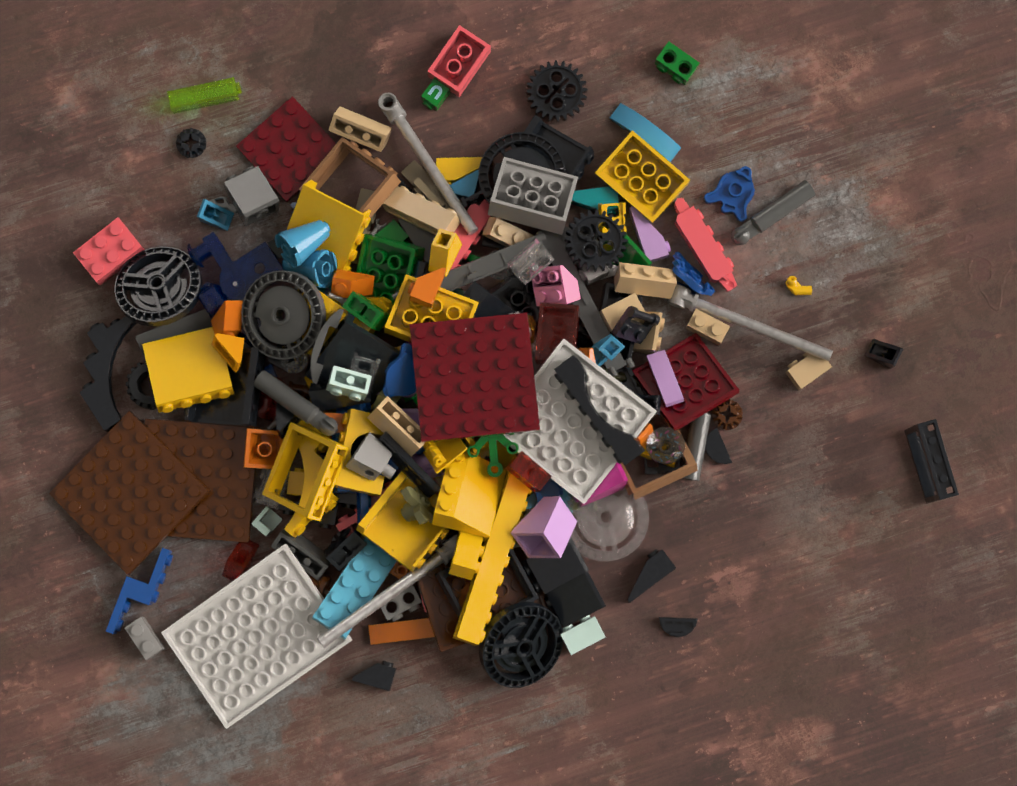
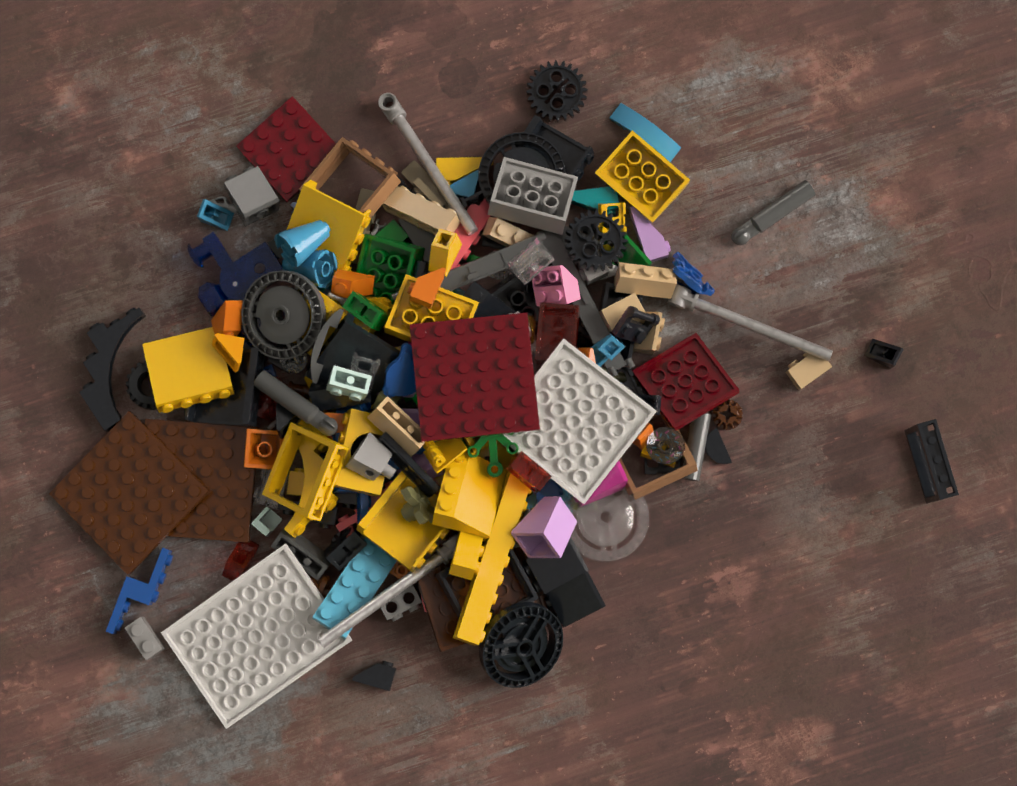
(108, 251): coral brick -> none
(163, 303): black piece -> none
(187, 324): dark grey slope -> none
(196, 149): black gear -> none
(204, 95): clear neon green brick -> none
(360, 129): tan brick -> none
(400, 631): orange slope -> none
(435, 95): green brick -> none
(459, 60): coral brick -> none
(574, 377): black arch -> none
(582, 635): light aqua brick -> none
(652, 572): black slope -> none
(665, 378): lavender tile -> none
(677, 626): black tile -> none
(680, 59): green brick -> none
(703, 245): coral hinge -> none
(707, 327): tan brick -> none
(734, 192): blue tile -> none
(796, 288): yellow arm -> none

